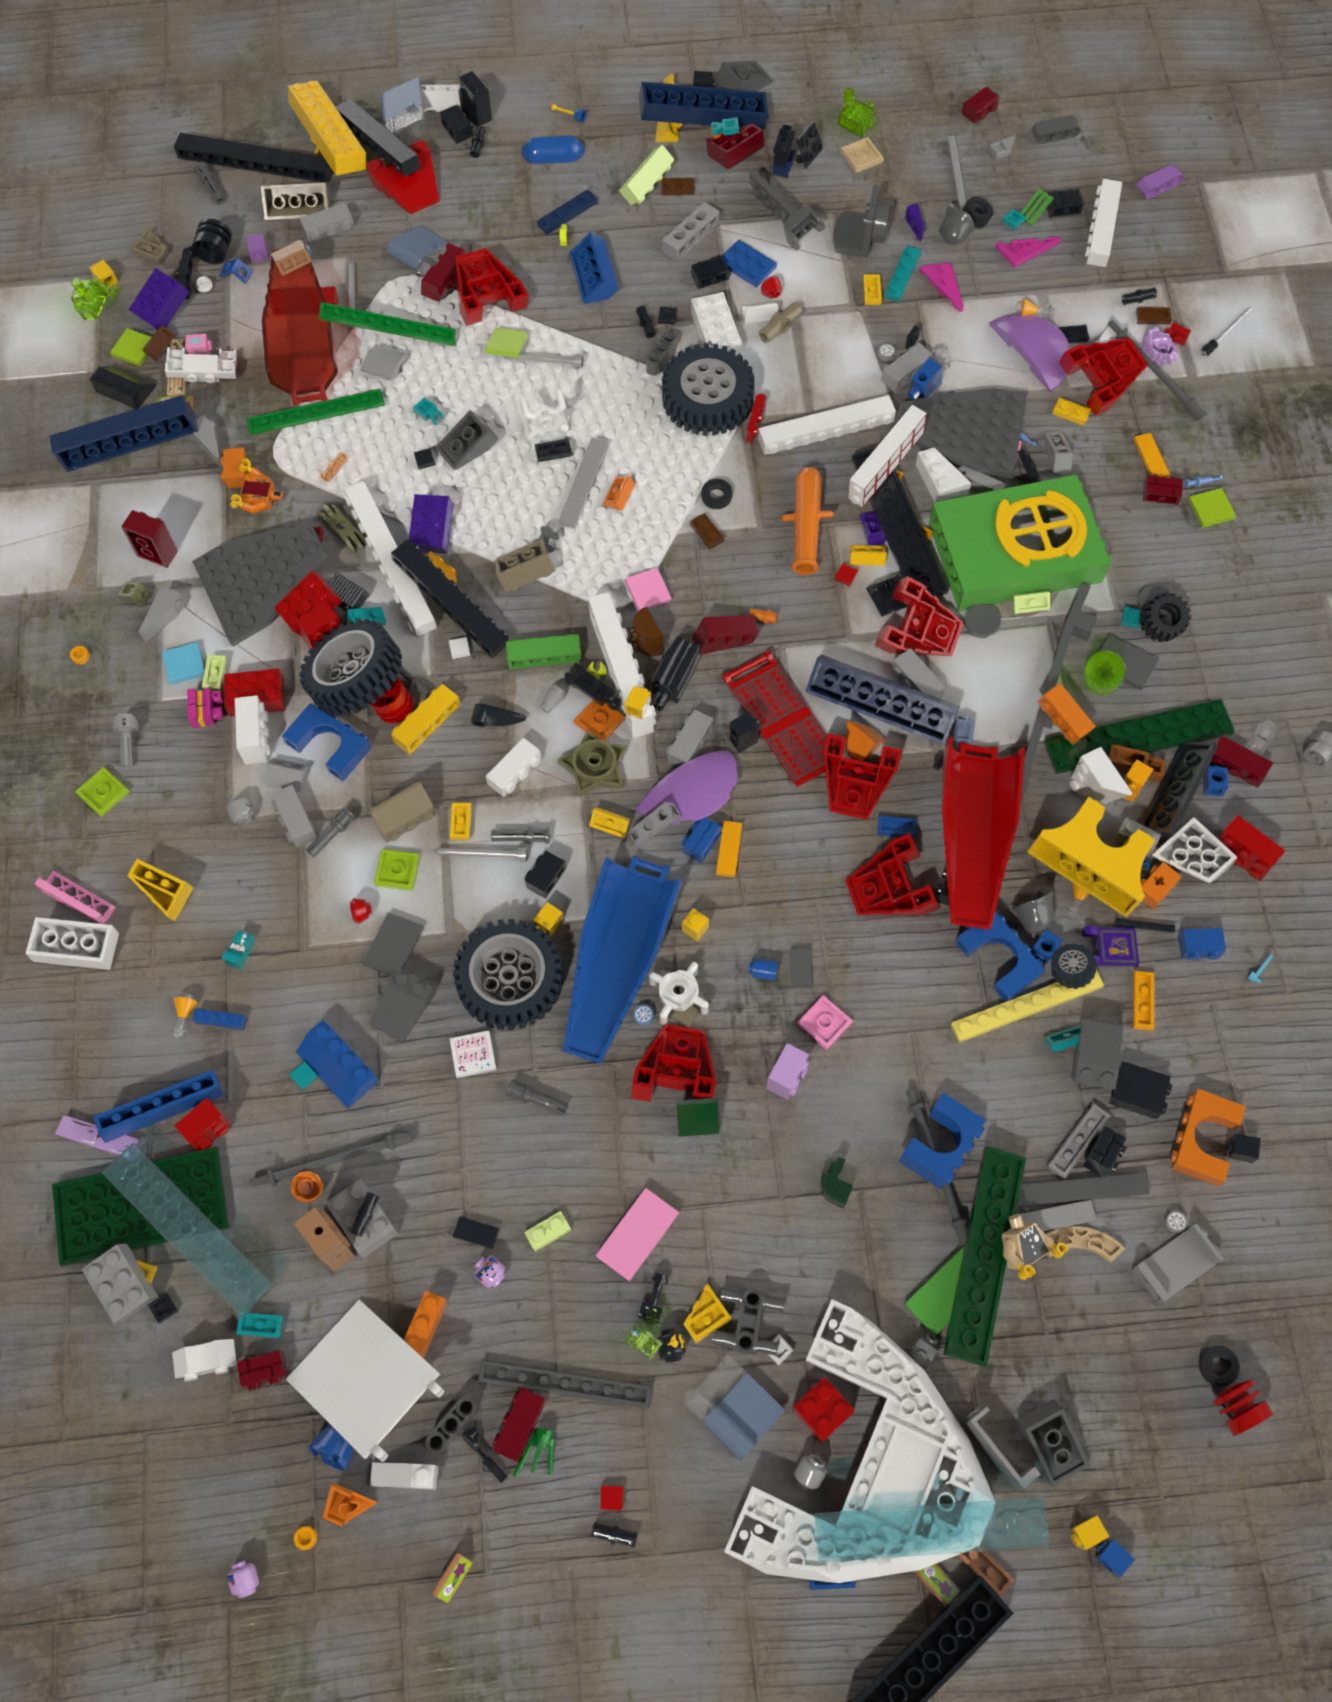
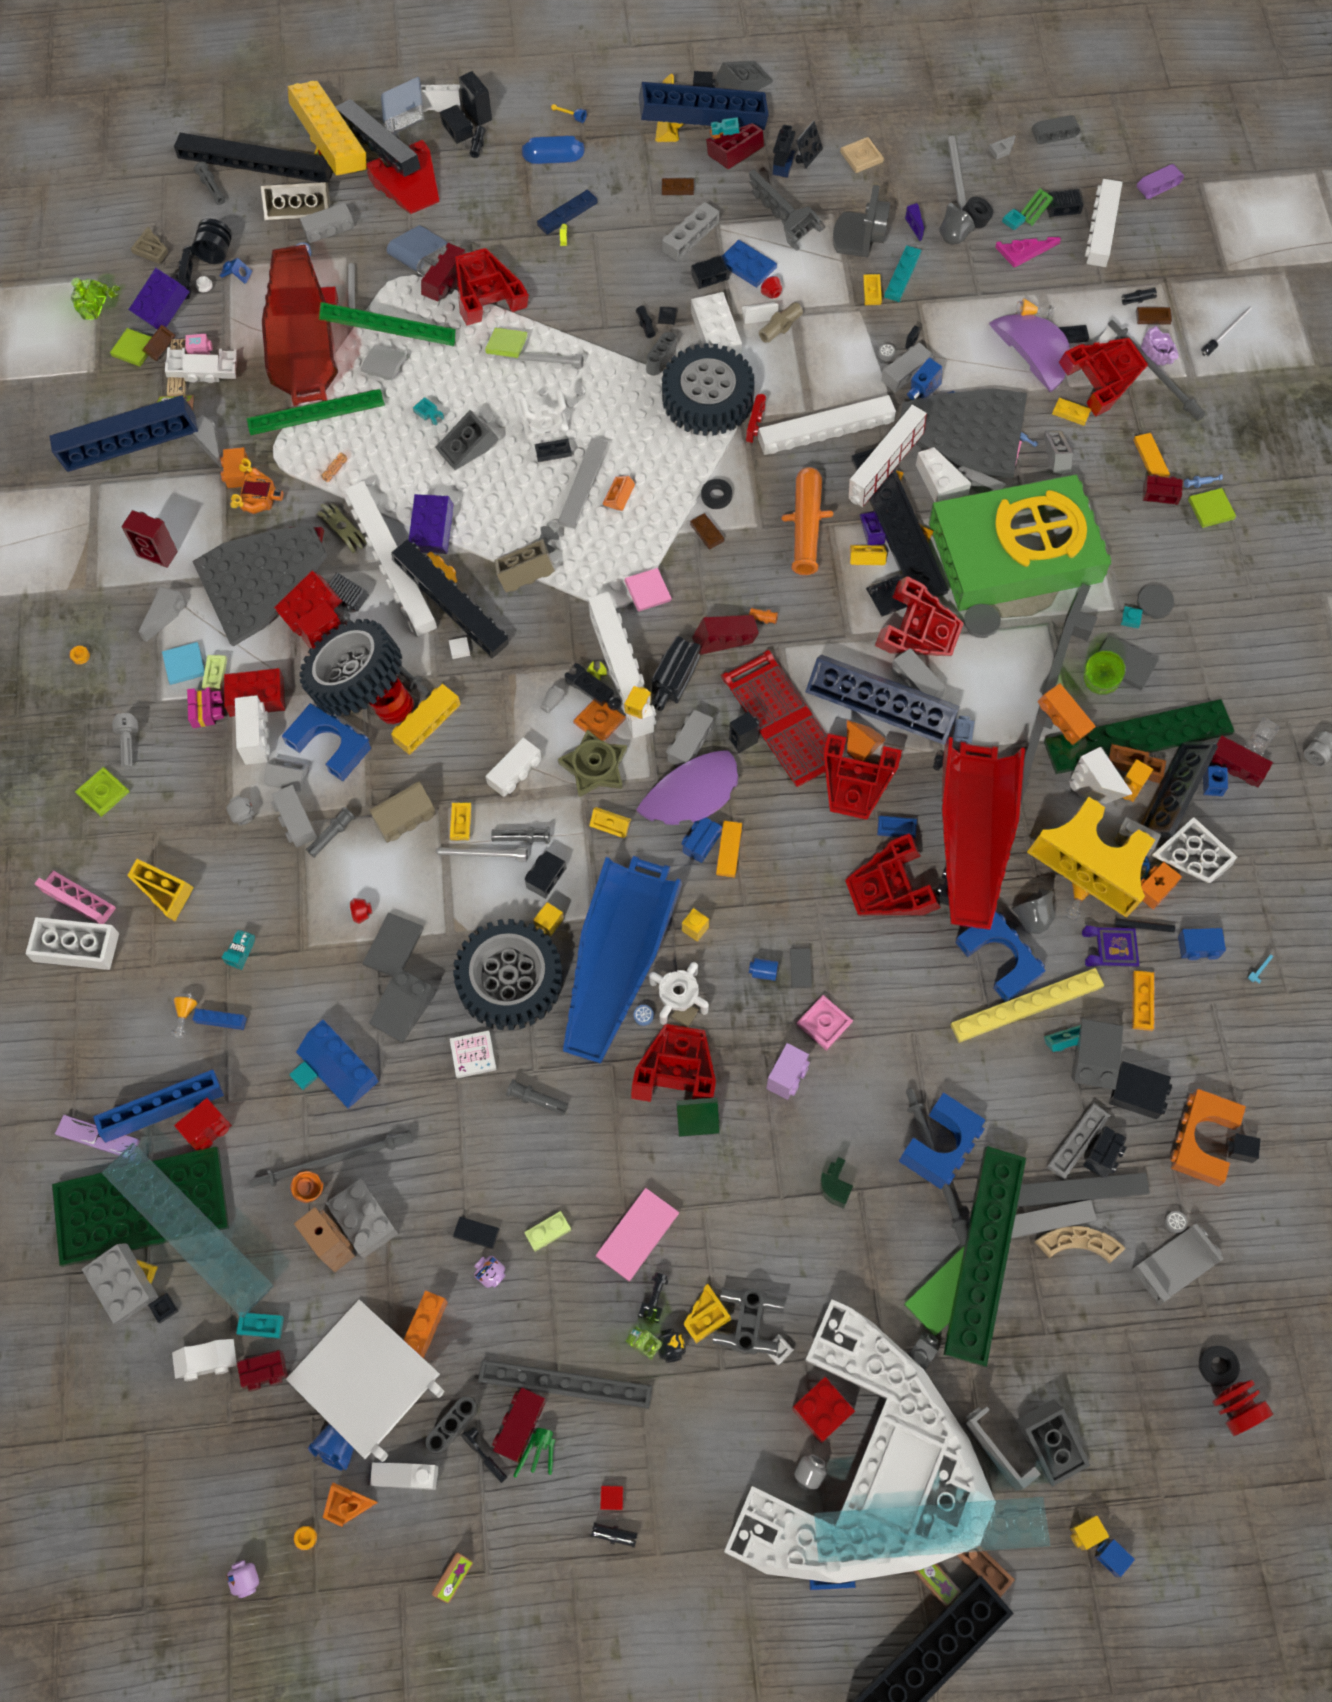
(103, 273): yellow brick -> none
(121, 385): black slope -> none
(135, 592): olive bracket -> none
(257, 248): medium lavender brick -> none
(291, 257): medium nougat hinge -> none
(364, 1214): black pin -> none
(372, 613): teal plate -> none
(396, 869): lime tile -> none
(424, 458): black tile -> none
(494, 716): black piece -> none
(543, 651): bright green brick -> none
(593, 269): blue slope -> none
(646, 175): yellowish green brick -> none
(646, 634): reddish brown brick -> none
(654, 823): light grey leg -> none
(734, 1407): sand blue door -> none
(846, 575): red tile -> none
(856, 115): clear neon green torso -> none
(942, 356): clear brick -> none
(944, 280): dark pink wing -> none
(980, 105): dark red brick -> none
(1027, 1244): torso -> none
(1029, 466): black tile -> none
(1031, 602): yellowish green plate -> none
(1051, 941): blue brick -> none
(1073, 966): black wheel -> none
(1177, 611): black tyre -> none
(1178, 333): red bracket -> none
(1253, 849): red brick -> none

